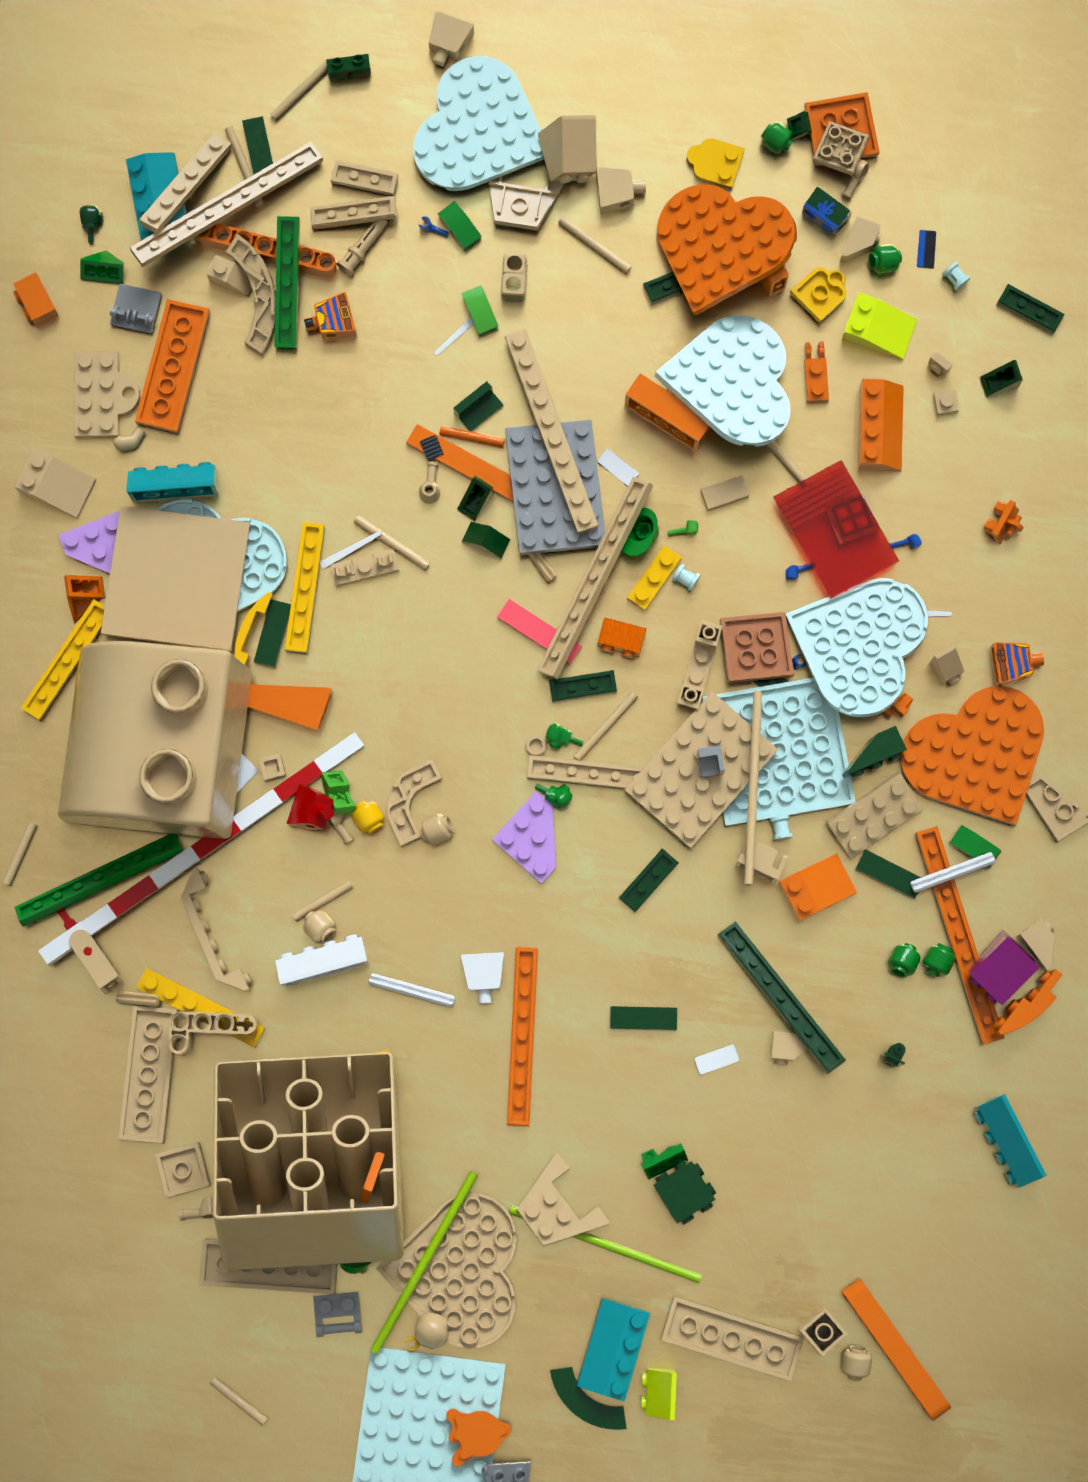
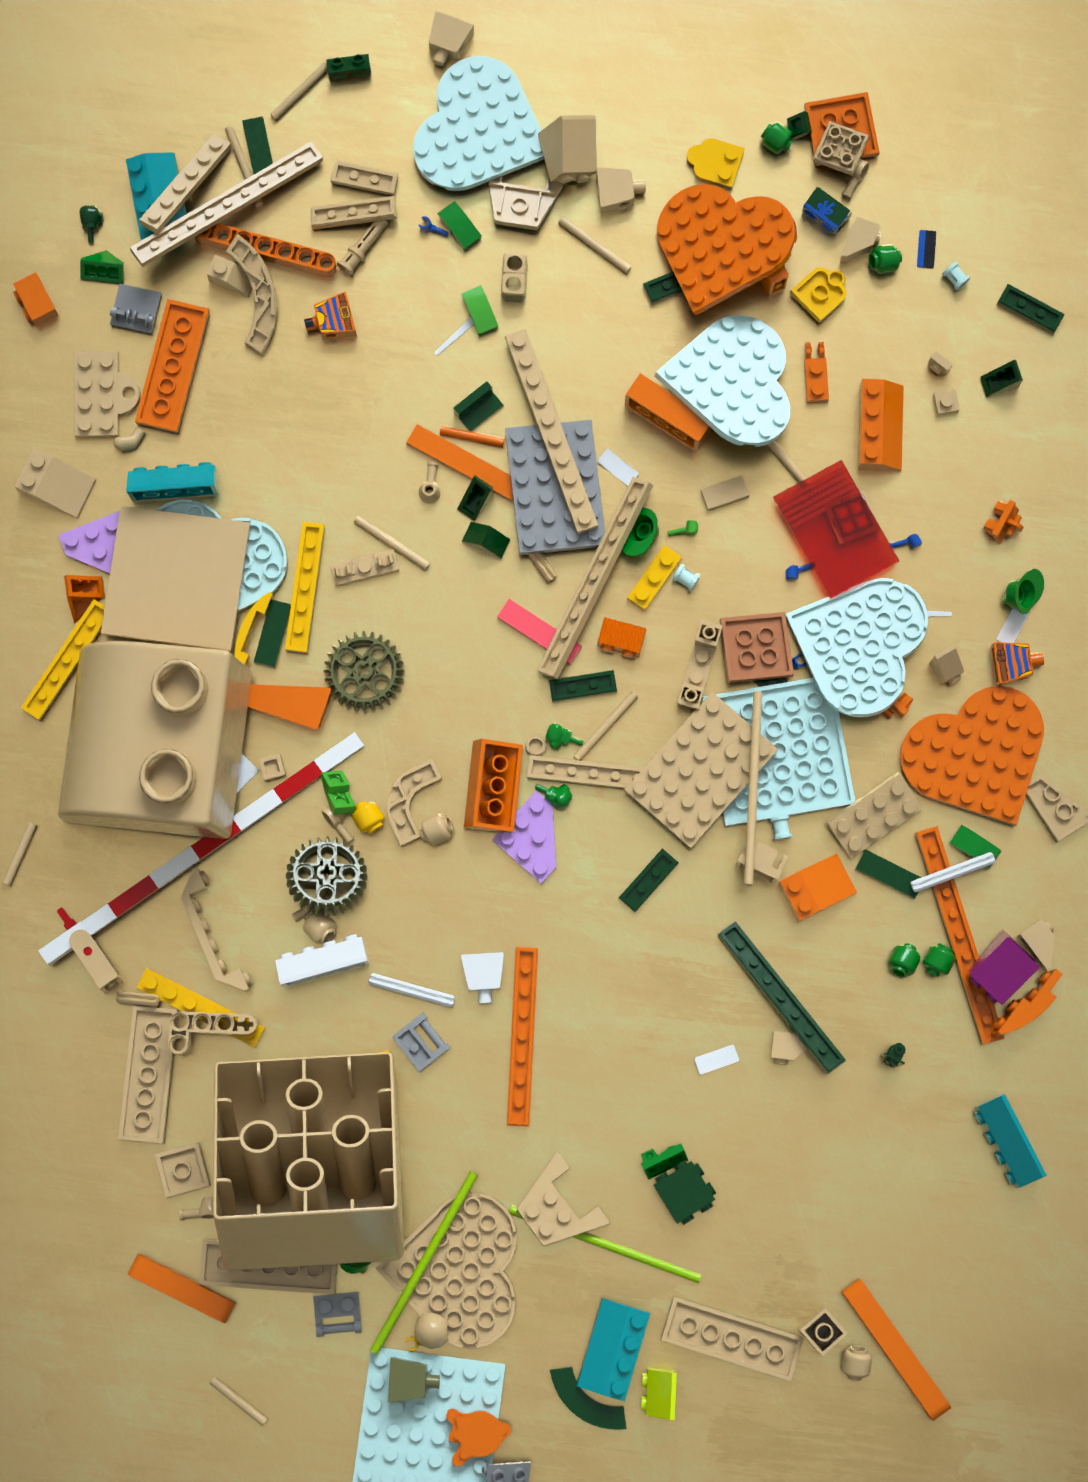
(98, 879): green plate -> none
(181, 1288): none -> orange beam
(287, 281): green plate -> none
(310, 809): red torso -> none
(322, 867): none -> olive gear
(339, 555): white sticker -> none
(362, 682): none -> olive gear
(372, 1176): orange tile -> none
(409, 1380): none -> olive torso
(415, 1047): none -> light grey plate
(431, 447): black sticker -> none
(493, 786): none -> orange slope
(643, 1018): dark green tile -> none
(710, 761): light grey panel -> none
(879, 326): neon yellow slope -> none
(879, 748): dark green slope -> none
(1012, 626): none -> white sticker
(1025, 592): none -> green piece

